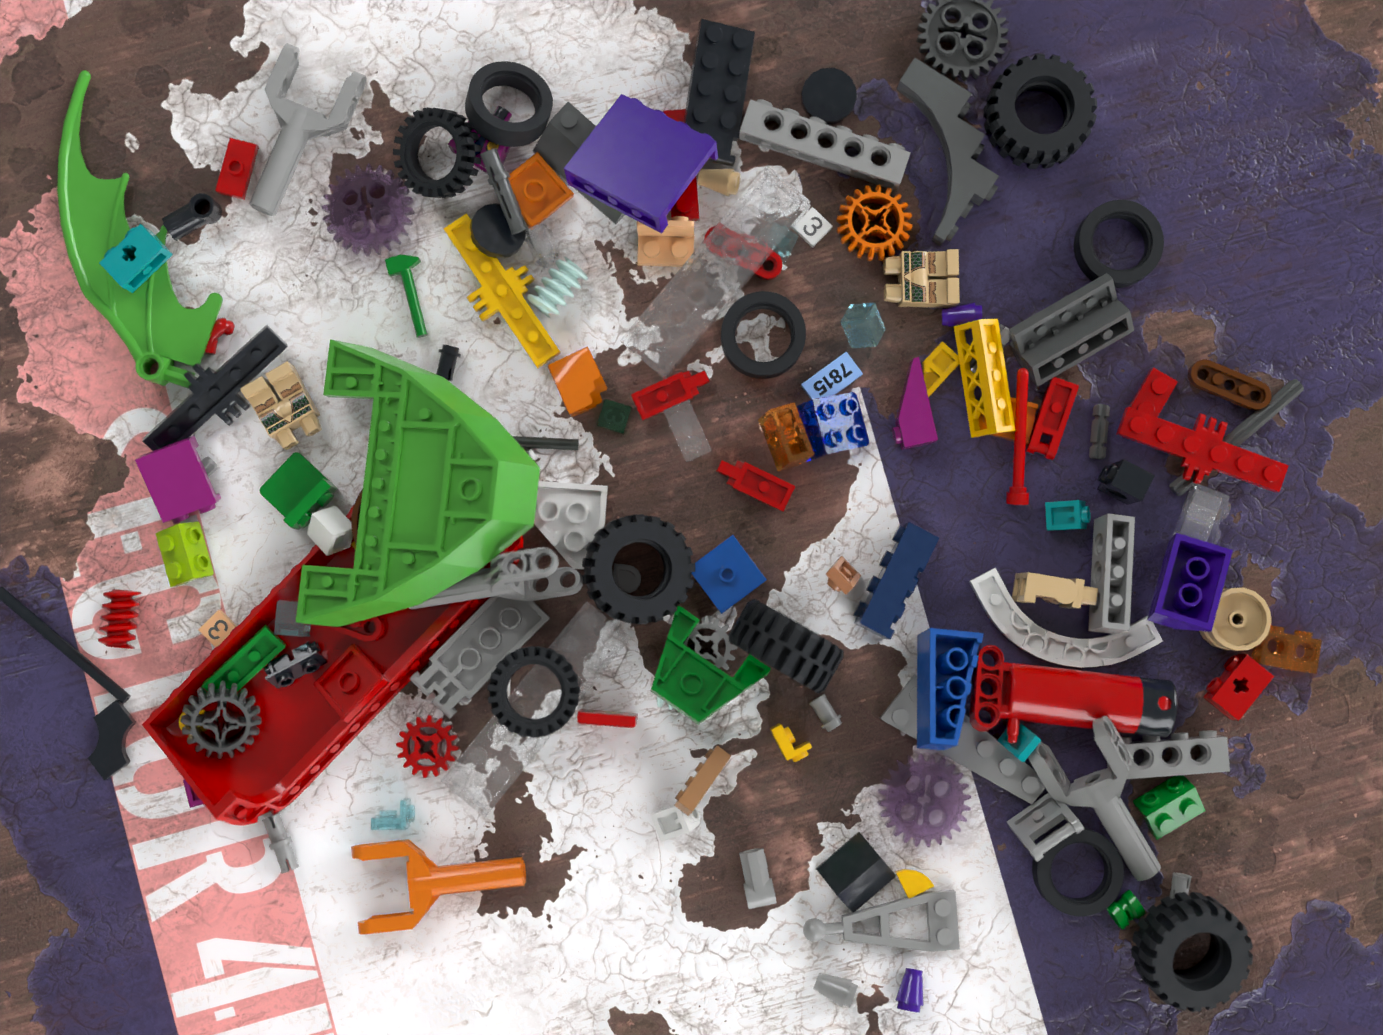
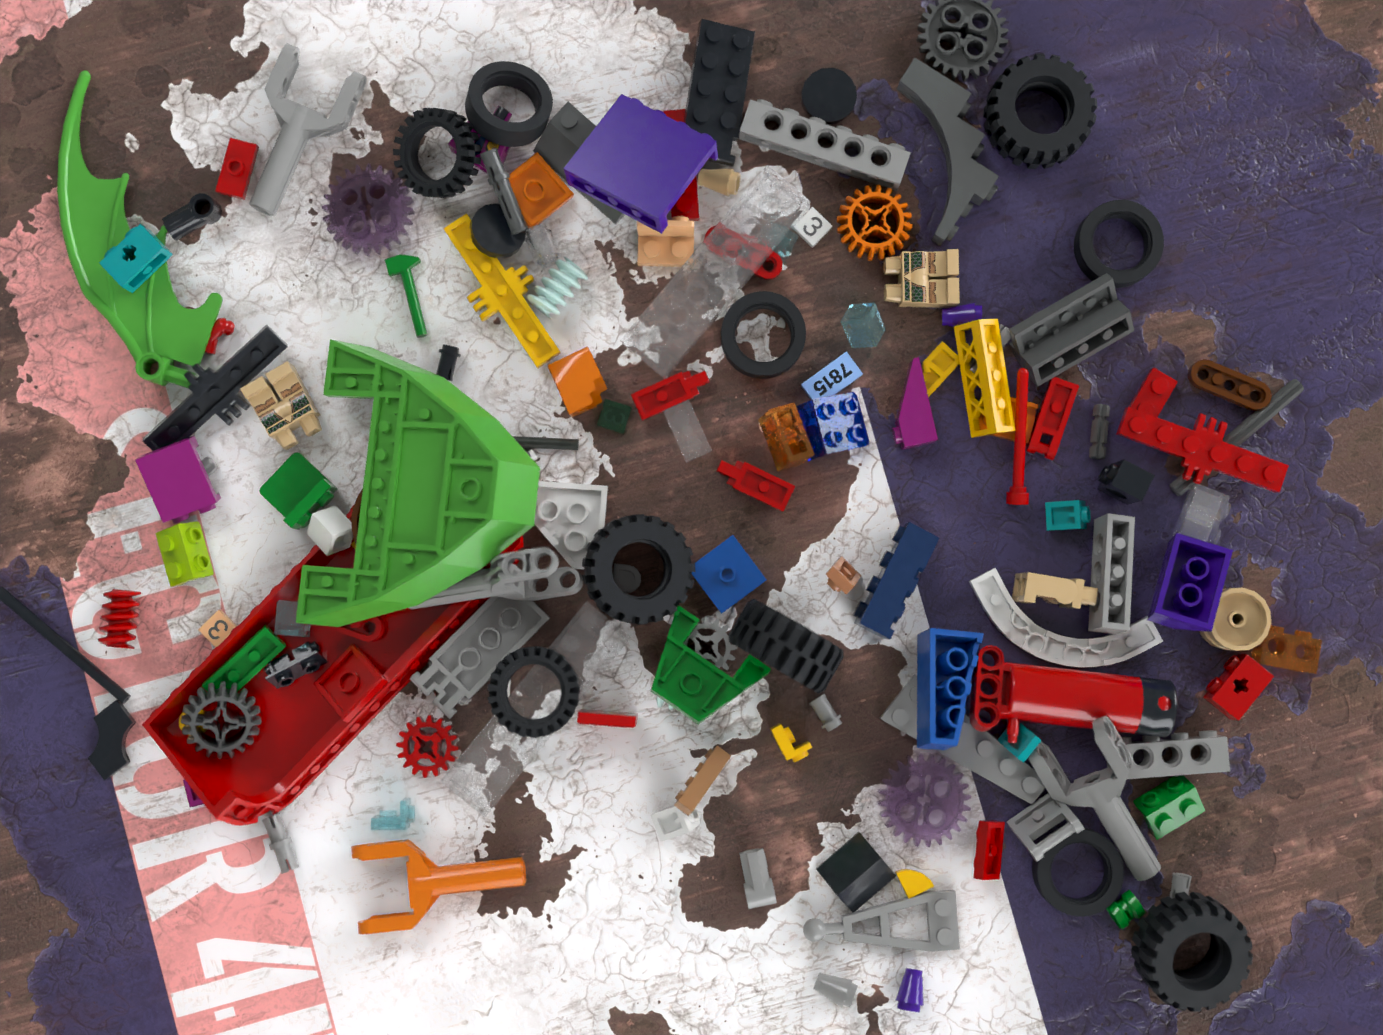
(988, 850): none -> red plate

